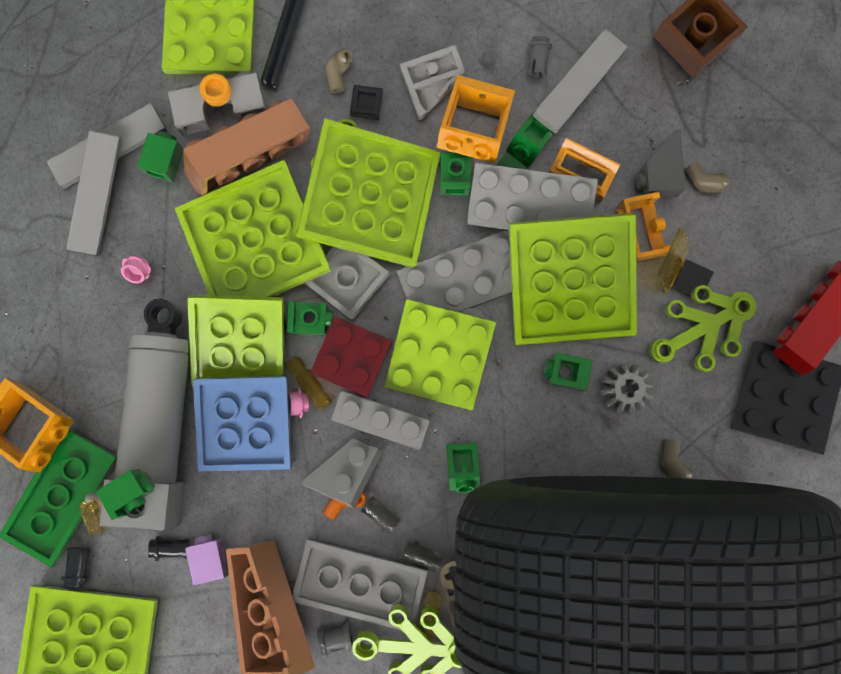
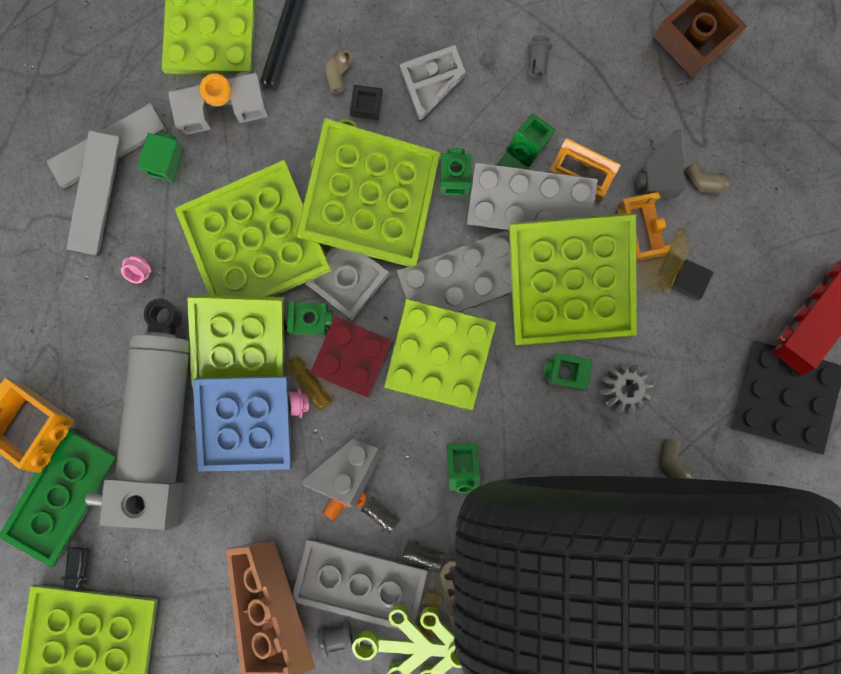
(91, 517): clear yellow axle -> none
(125, 492): green brick -> none
(167, 548): black pin -> none
(207, 559): lavender brick -> none
(244, 146): nougat wedge -> none
(380, 420): light grey arch -> none
(468, 95): light orange window -> none
(580, 81): light grey tile -> none
(707, 325): lime plant -> none

